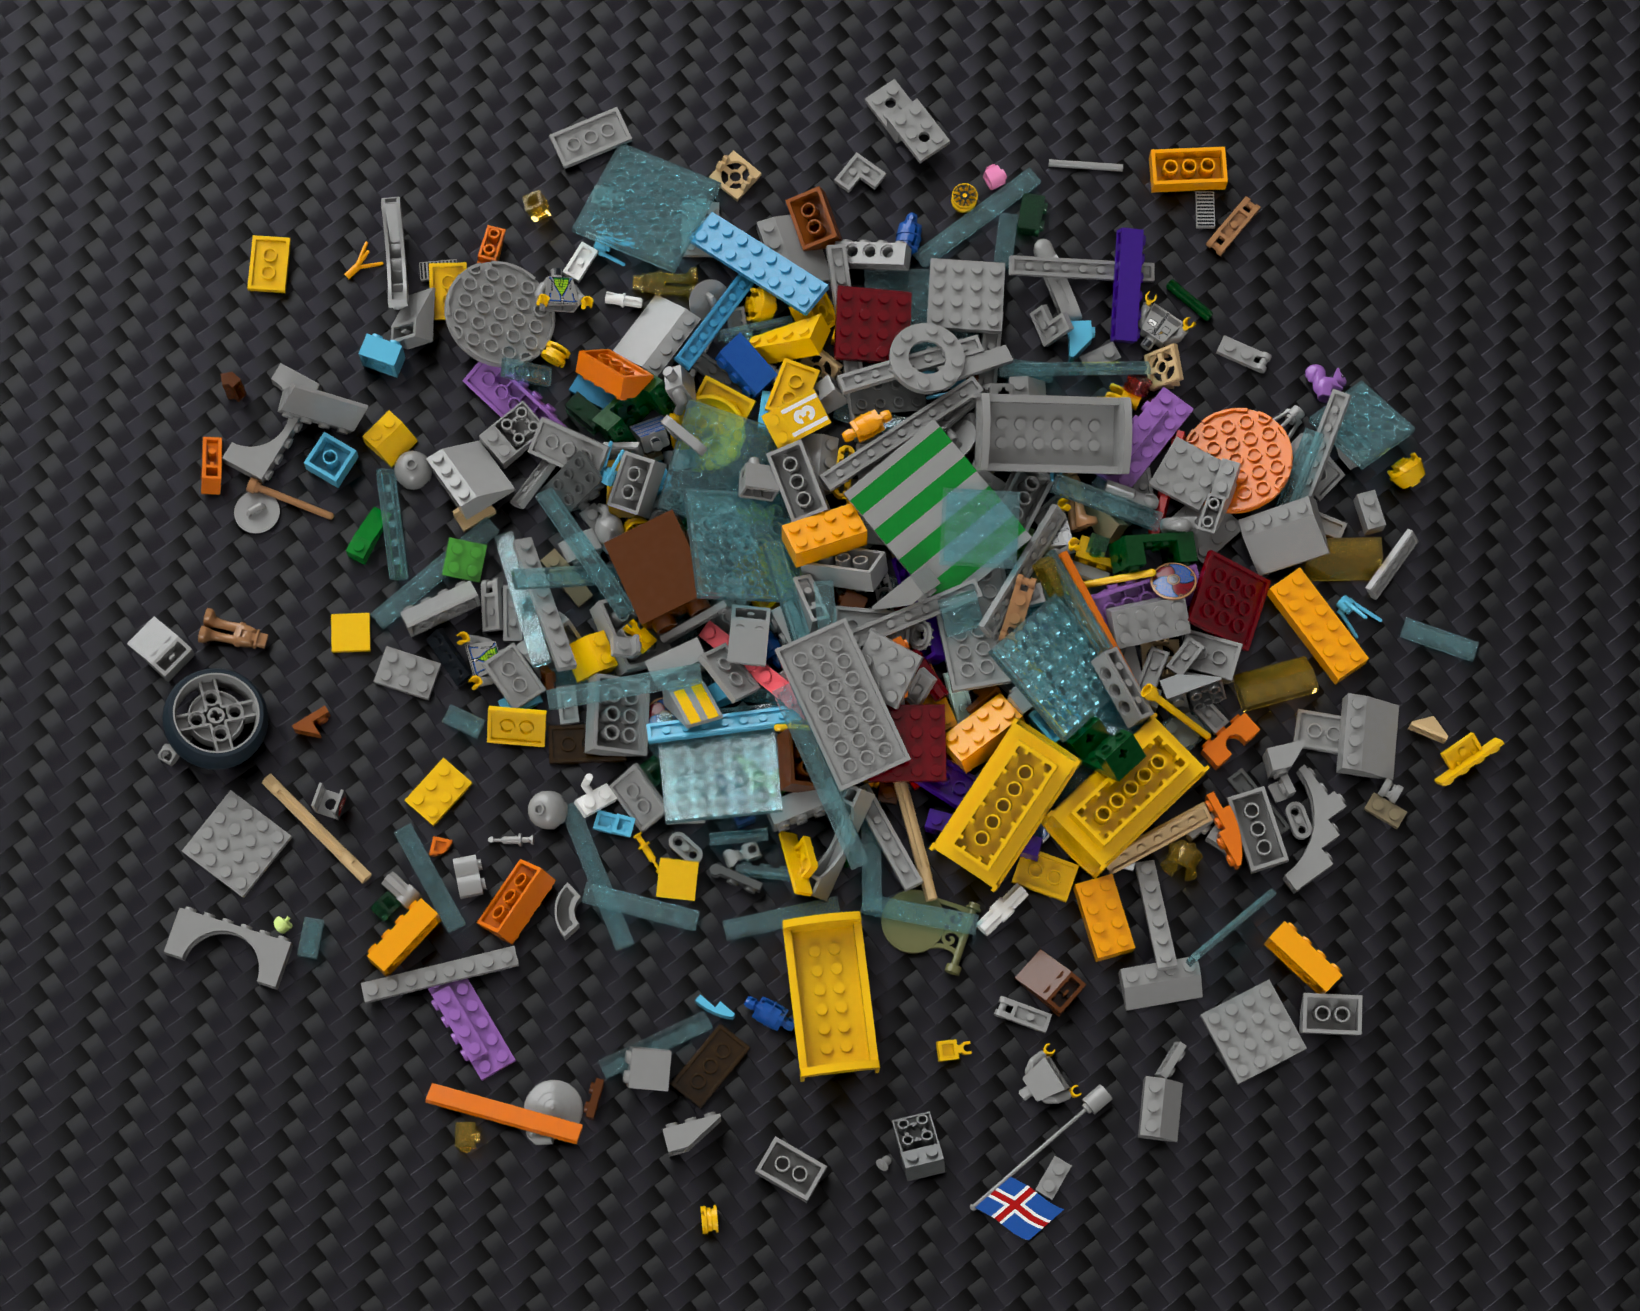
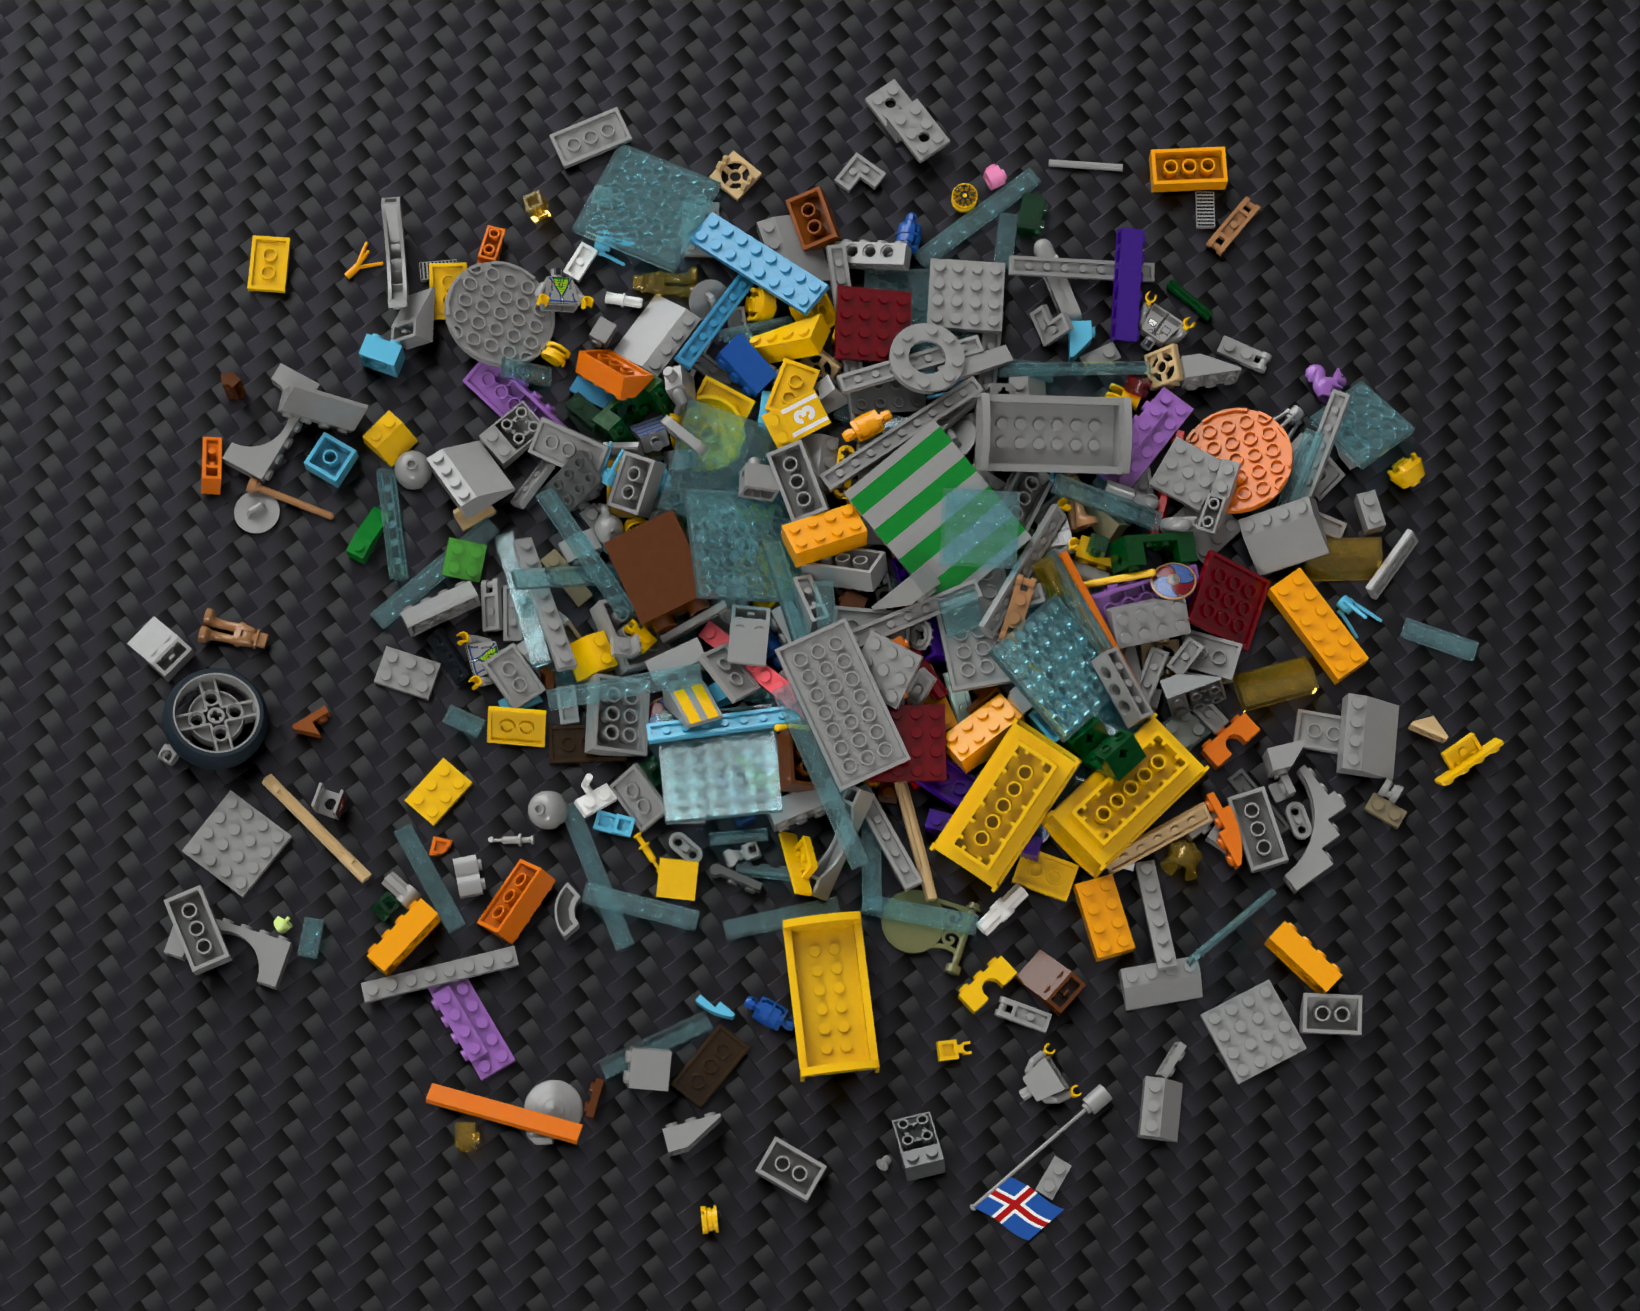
(197, 930): none -> light grey brick
(350, 632): yellow tile -> none
(602, 333): none -> light grey brick
(998, 971): none -> yellow arch
(1150, 692): yellow piece -> none
(1207, 371): none -> light grey slope

